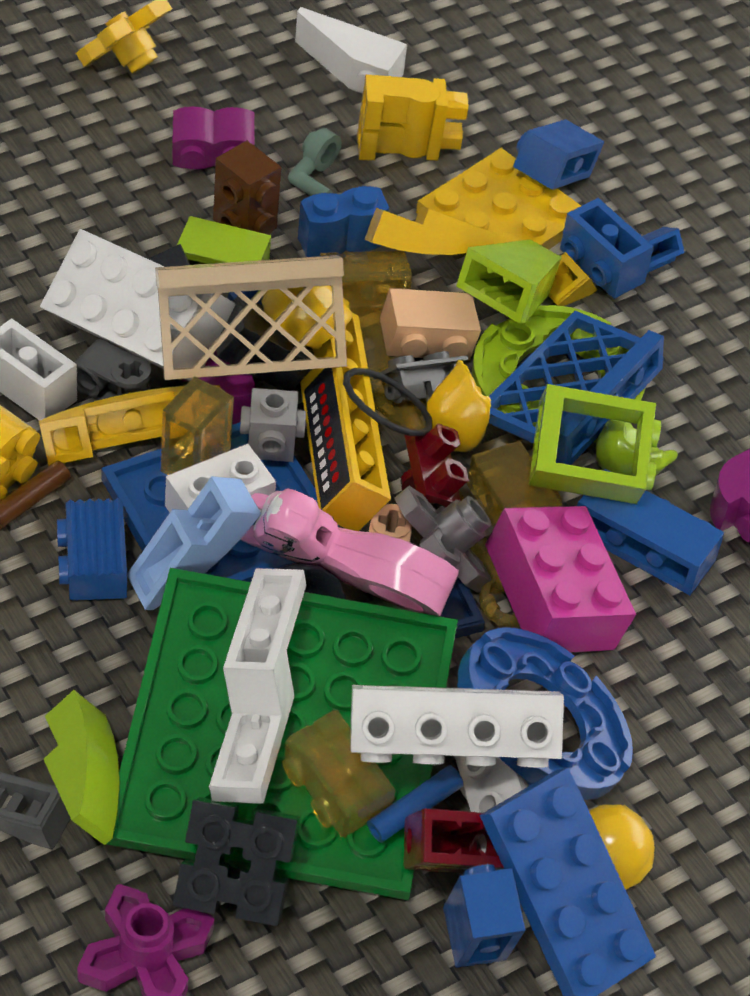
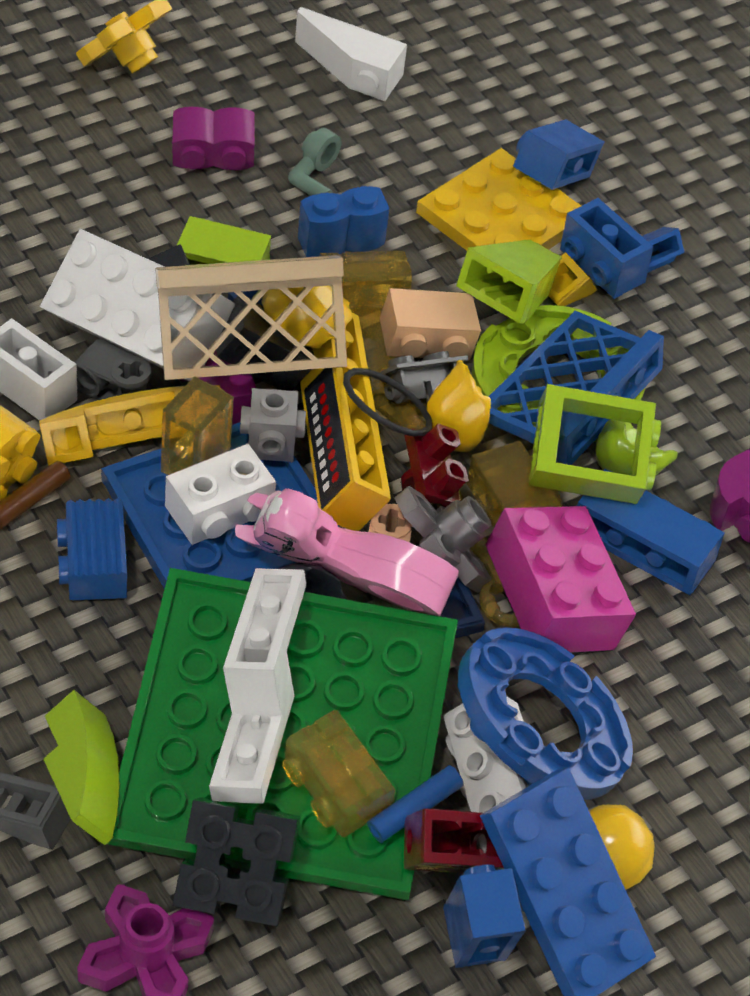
(194, 537): light blue slope -> none
(247, 189): reddish brown brick -> none
(409, 117): yellow hips -> none
(428, 234): yellow slope -> none
(456, 723): white brick -> none

